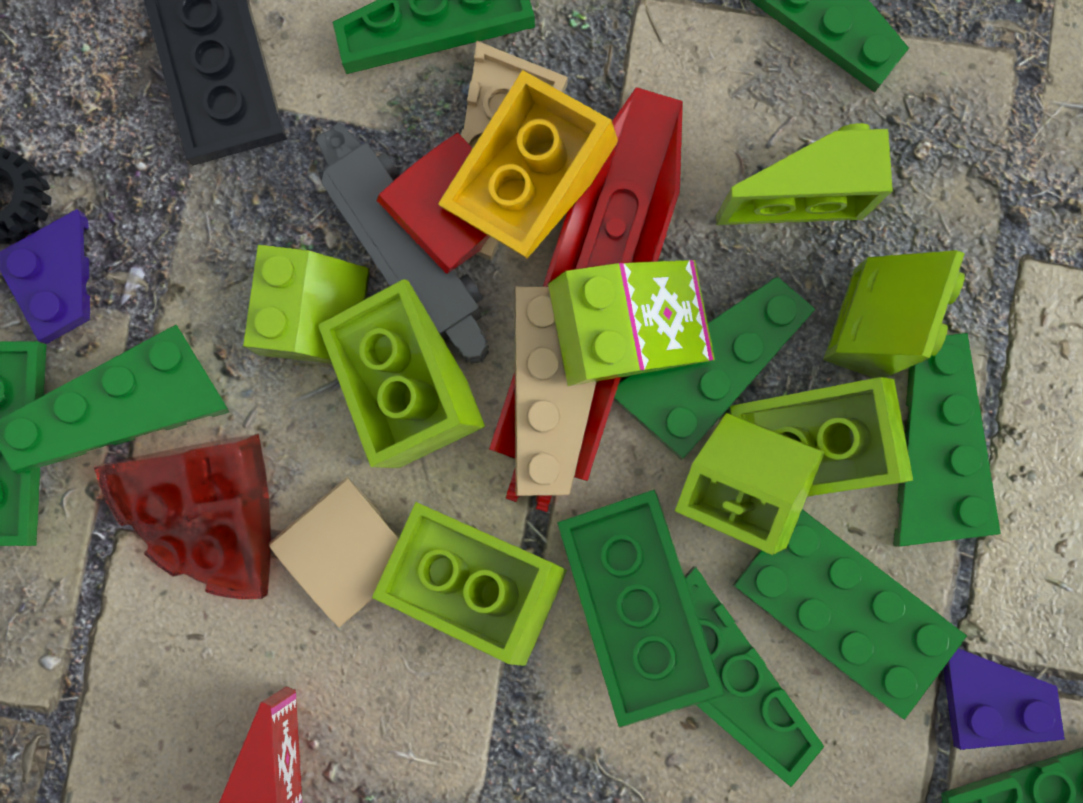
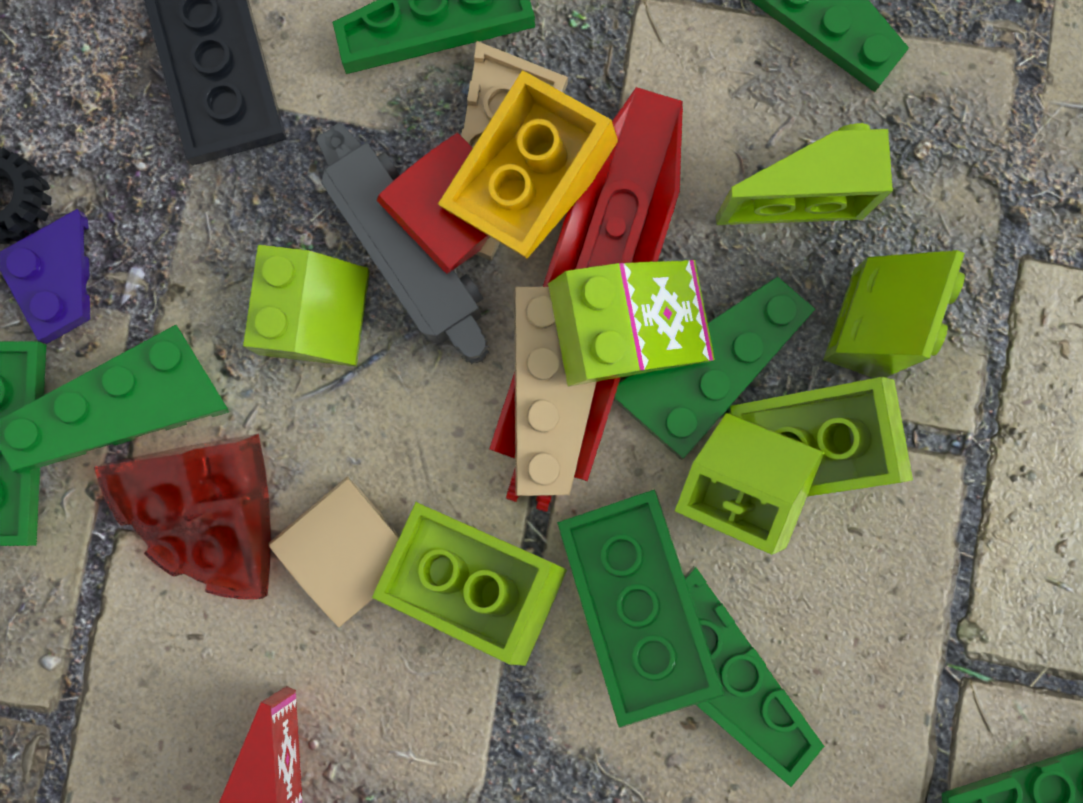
(399, 378): lime slope -> none
(852, 614): green plate -> none
(946, 453): green wing -> none
(998, 704): dark purple wing -> none

